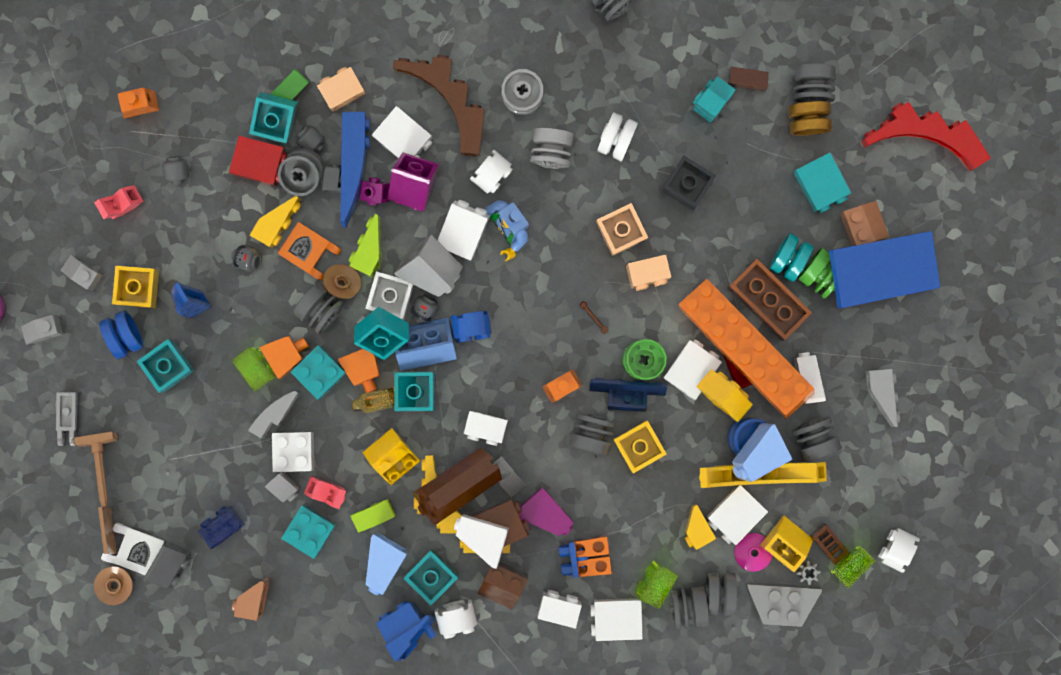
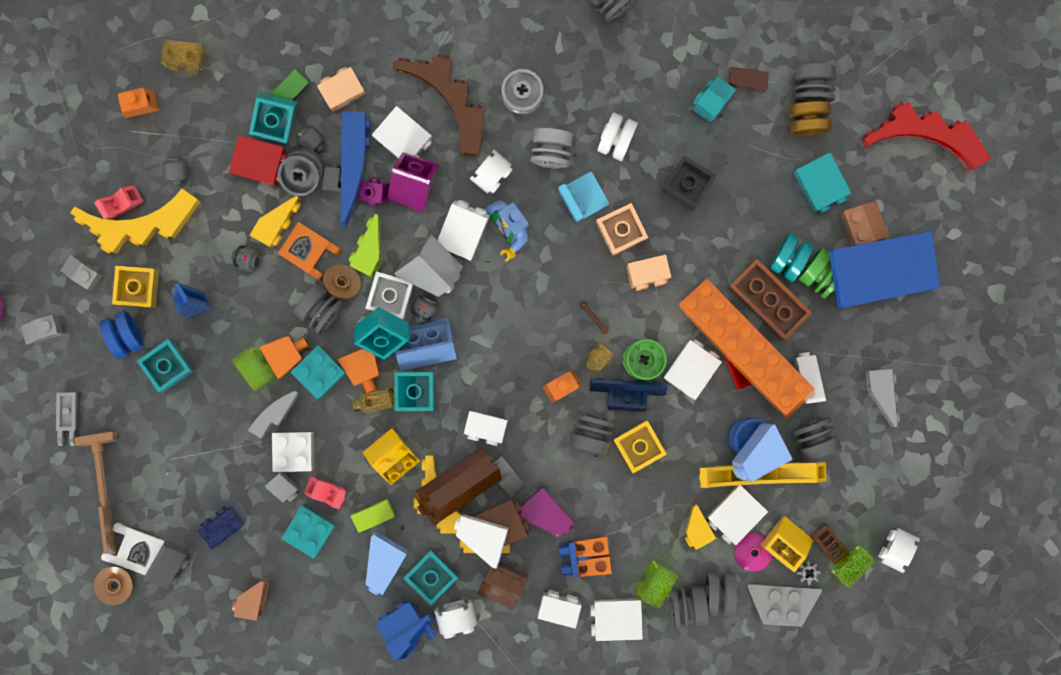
(168, 219): none -> yellow arch
(182, 55): none -> clear yellow brick
(471, 325): blue brick -> none
(583, 197): none -> medium azure bracket
(598, 358): none -> clear yellow brick
(725, 394): yellow brick -> none

